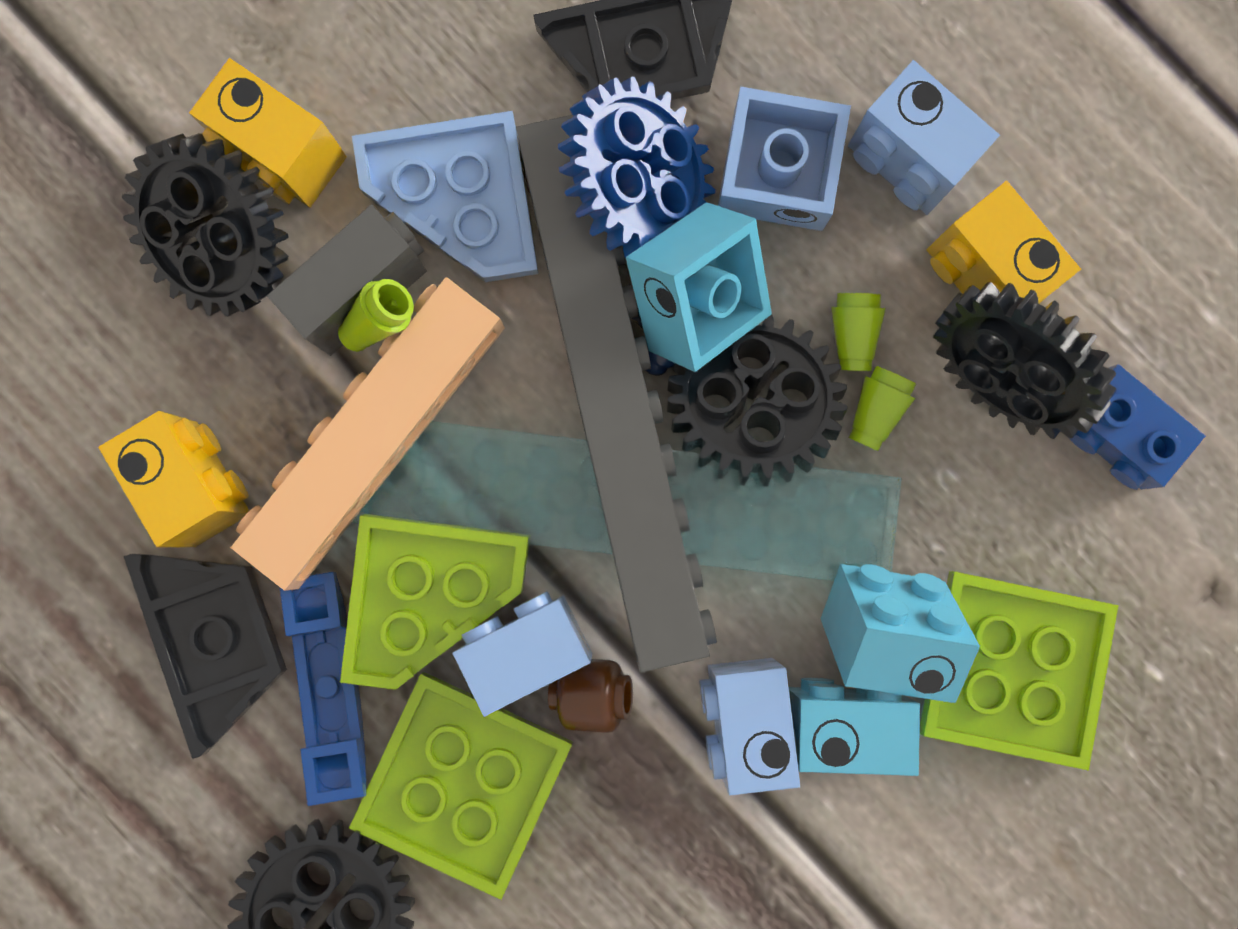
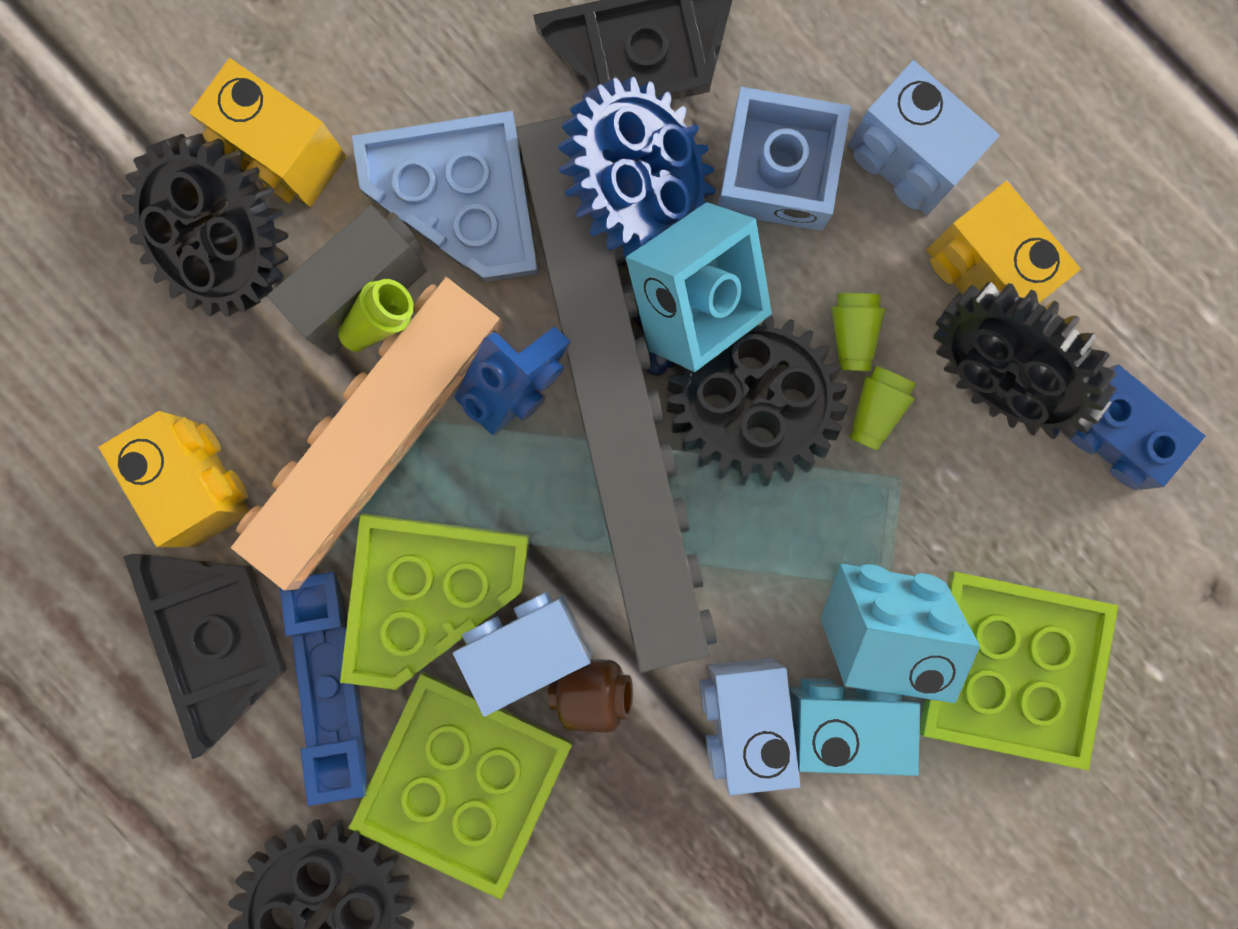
(509, 383): none -> blue bracket

